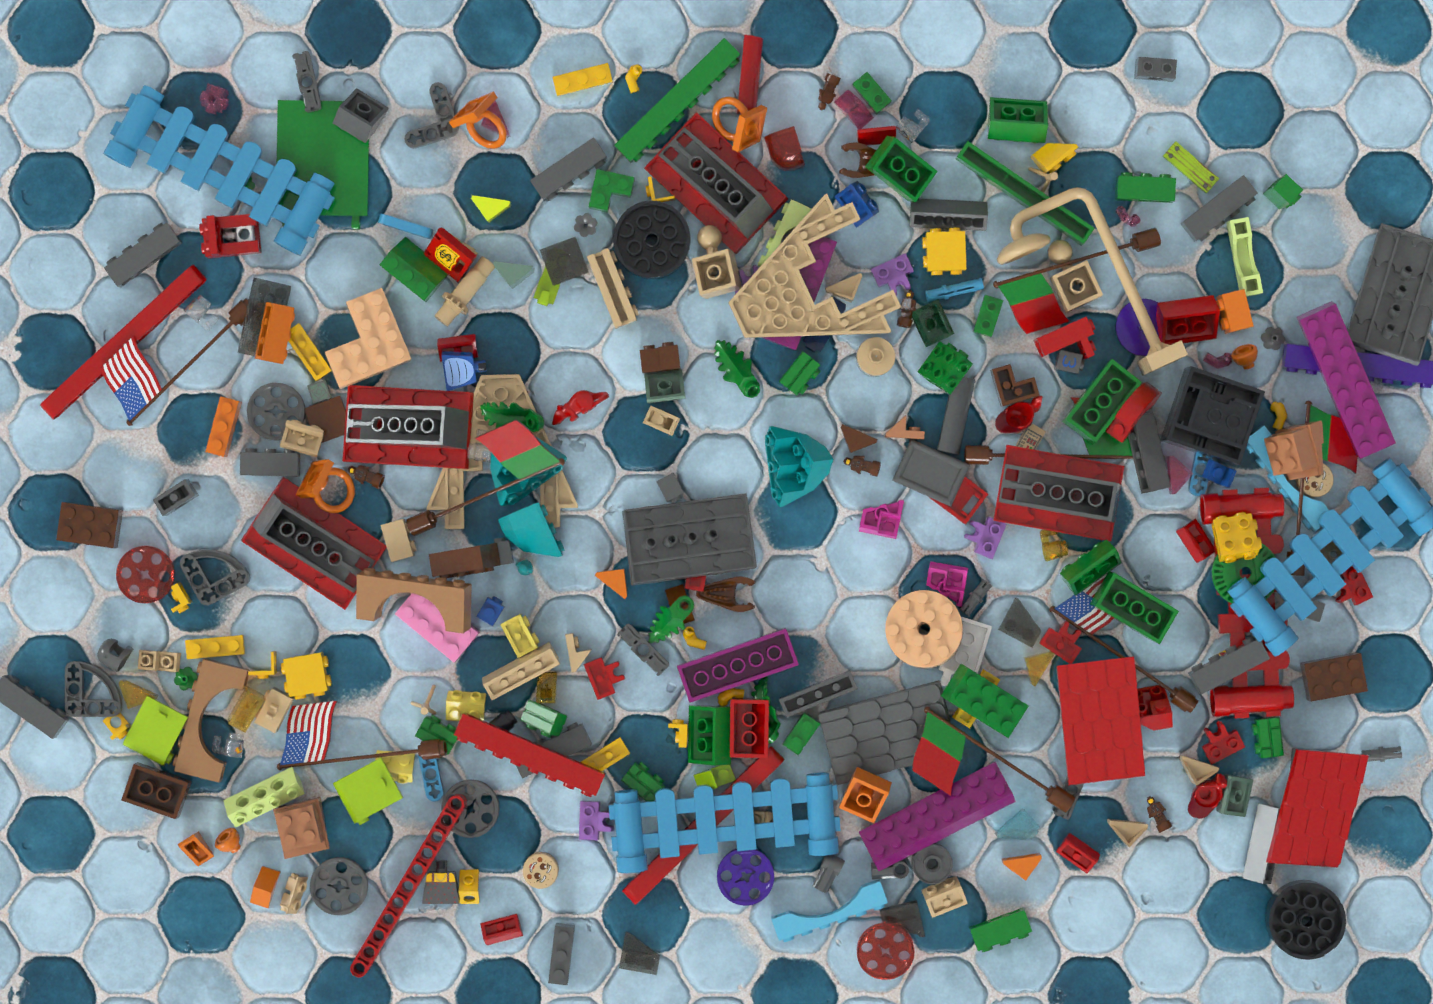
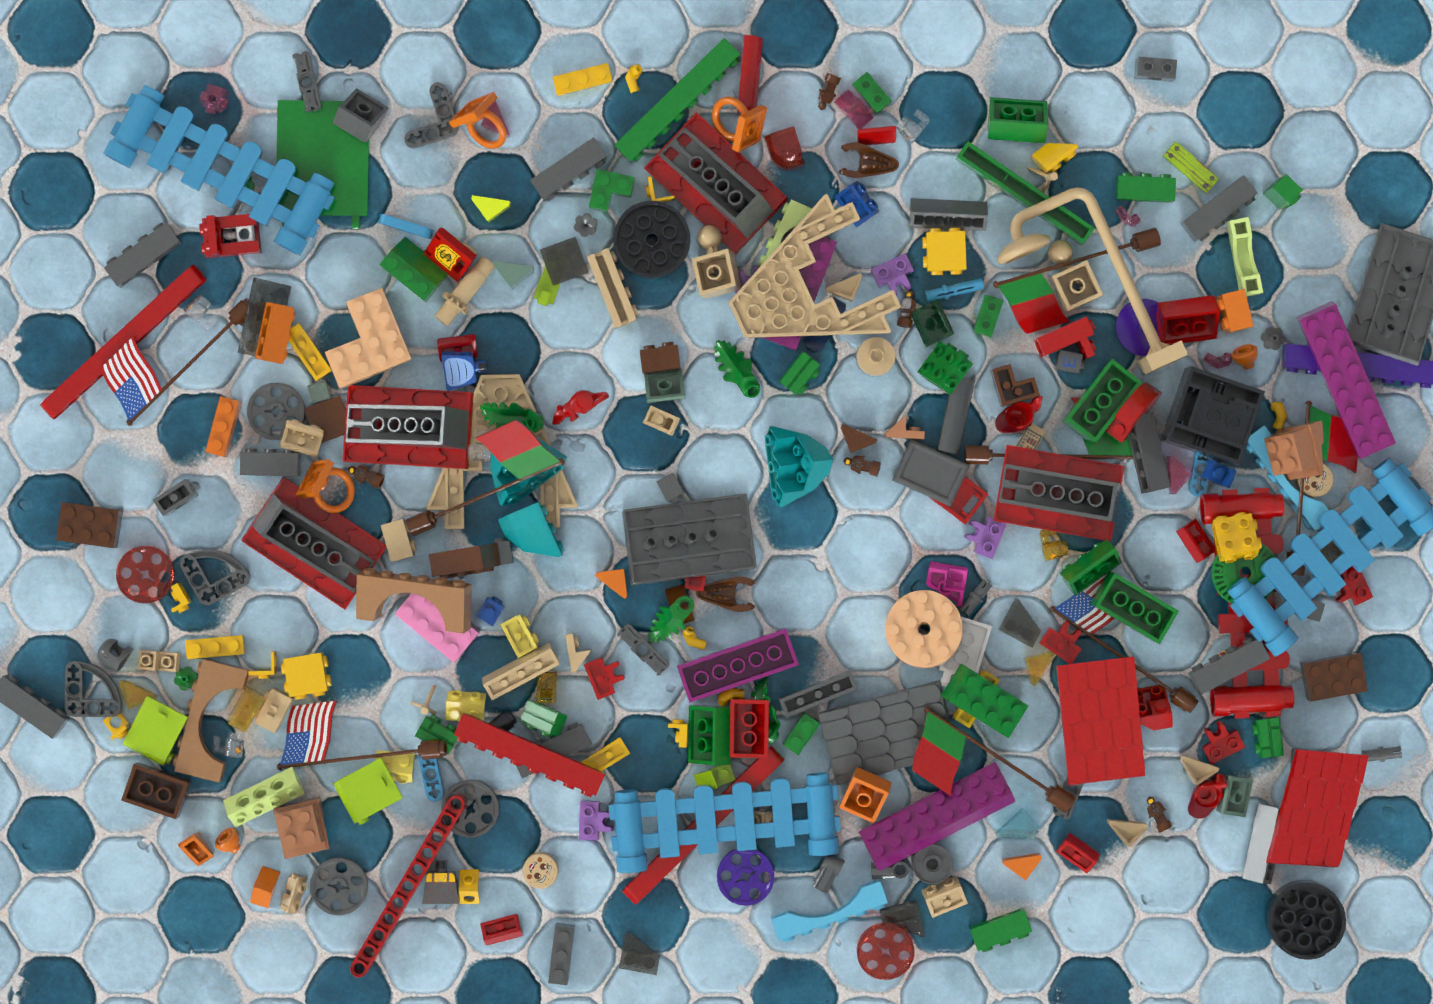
(524, 567): teal piece -> none
(645, 783): green brick -> none
(882, 520): dark pink slope -> none
(901, 169): green brick -> none

